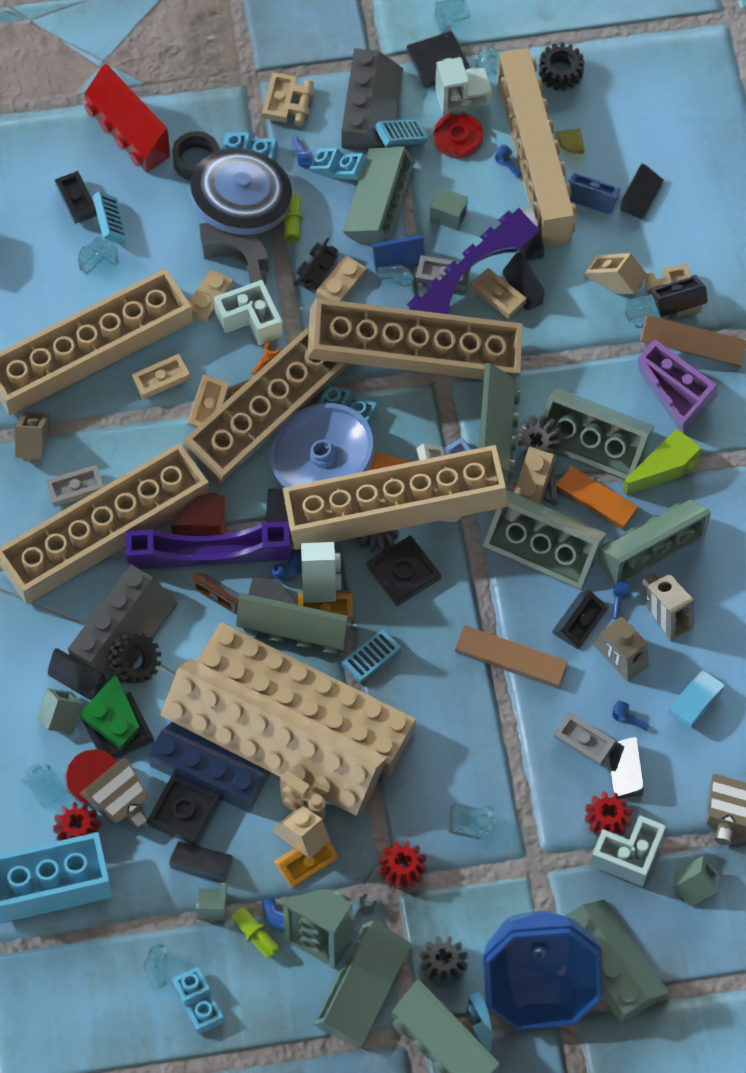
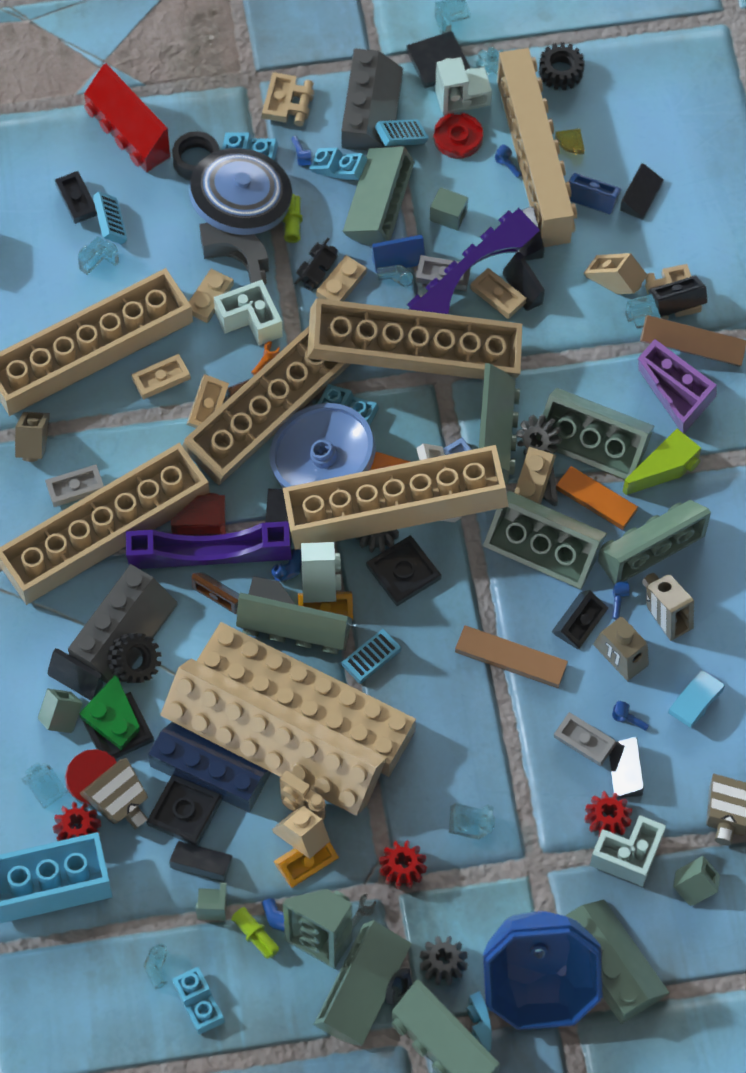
(398, 985): none -> black tile

